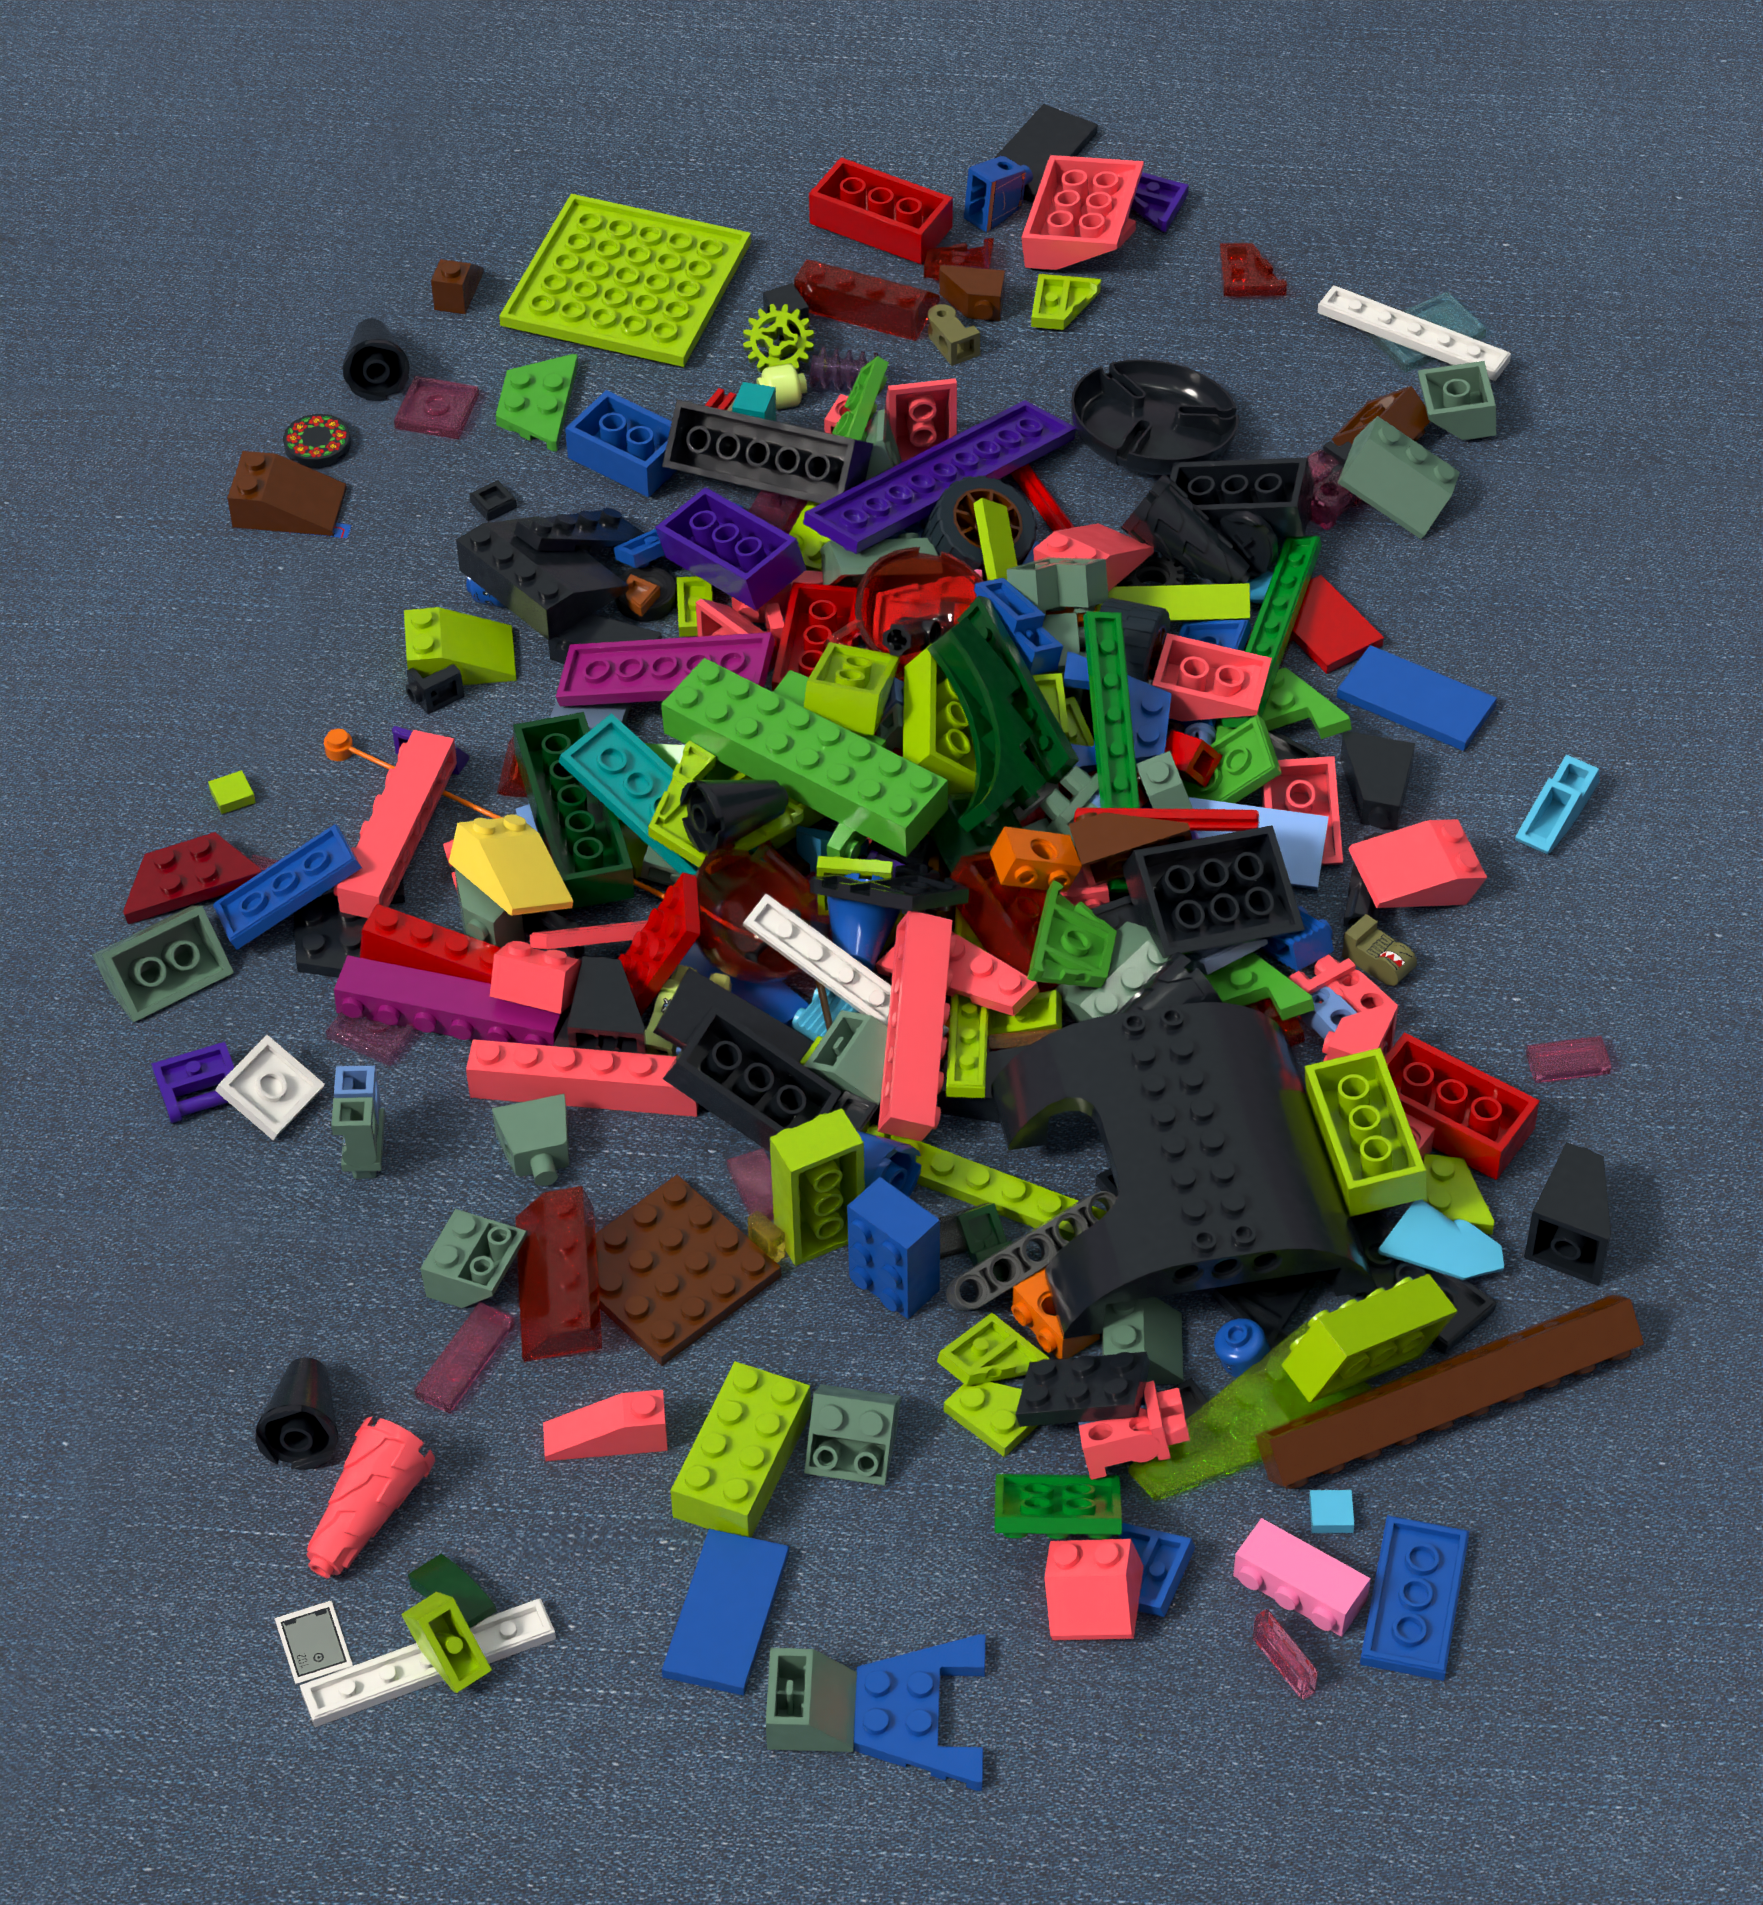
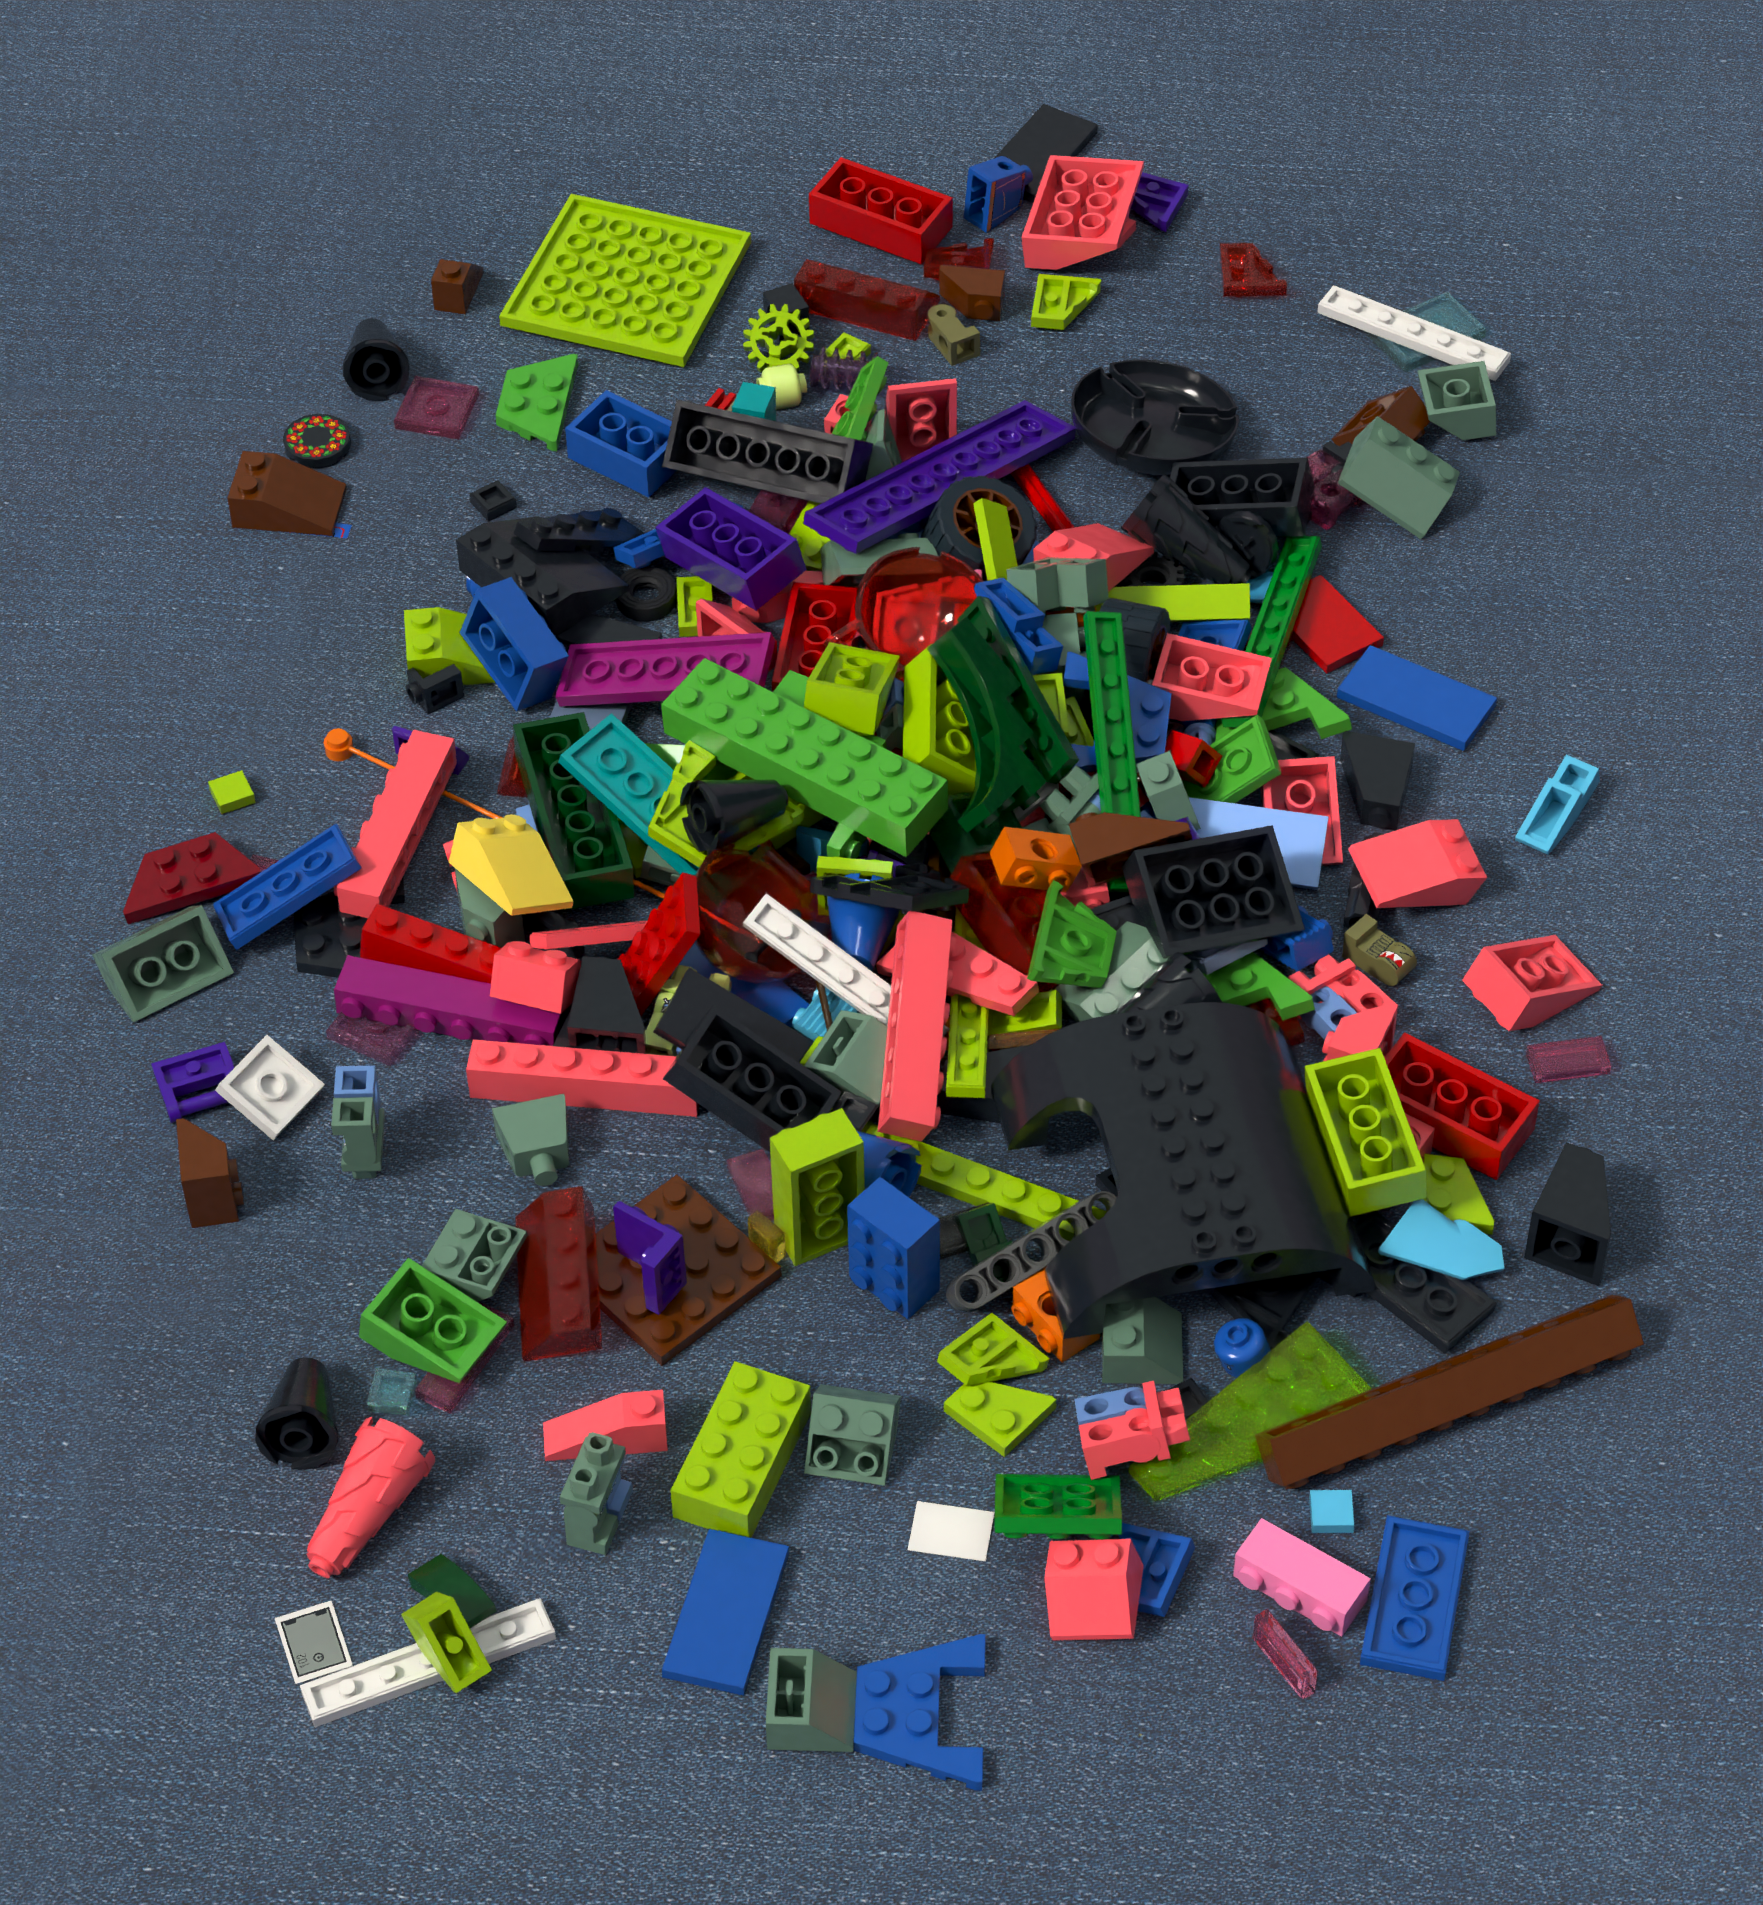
(207, 1177): none -> reddish brown slope
(392, 1391): none -> clear light blue plate
(429, 1323): none -> bright green slope
(514, 644): none -> blue brick
(595, 1494): none -> sand green hips
(641, 594): dark orange tile -> none
(656, 1249): none -> dark purple bracket
(774, 621): coral tile -> none
(847, 342): none -> lime tile
(915, 634): black piece -> none
(951, 1531): none -> white sticker
(1083, 1389): black plate -> none
(1197, 819): red axle -> none
(1368, 1337): lime brick -> none
(1529, 981): none -> coral slope

